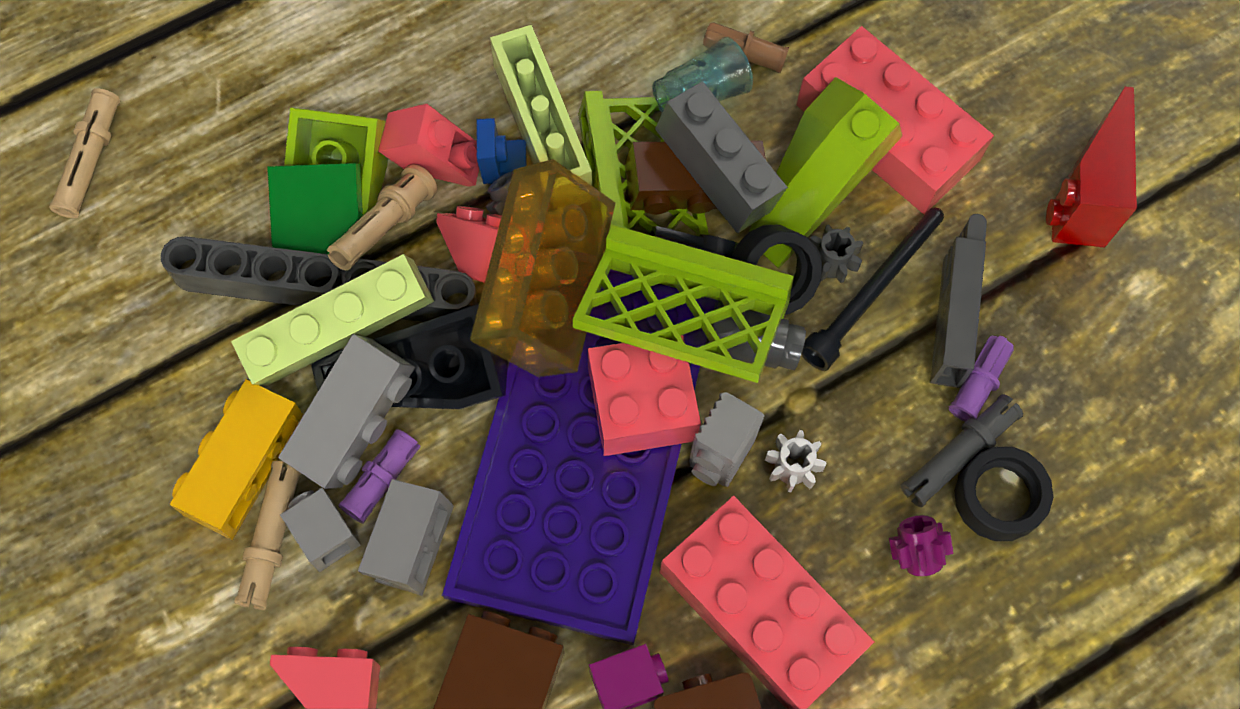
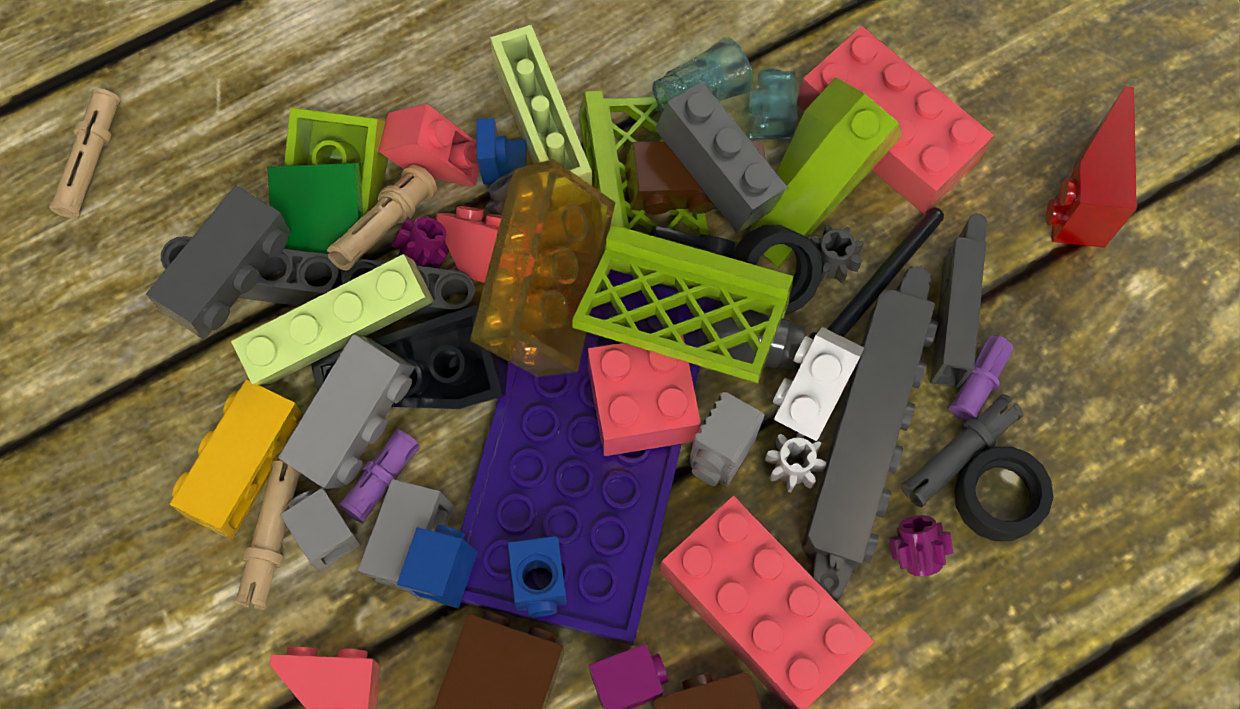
(220, 262): none -> dark grey brick
(422, 242): none -> magenta gear
(438, 565): none -> blue brick
(537, 554): none -> blue brick
(756, 49): medium nougat axle -> none
(773, 105): none -> clear light blue brick
(818, 384): none -> white brick
(867, 433): none -> dark grey hinge

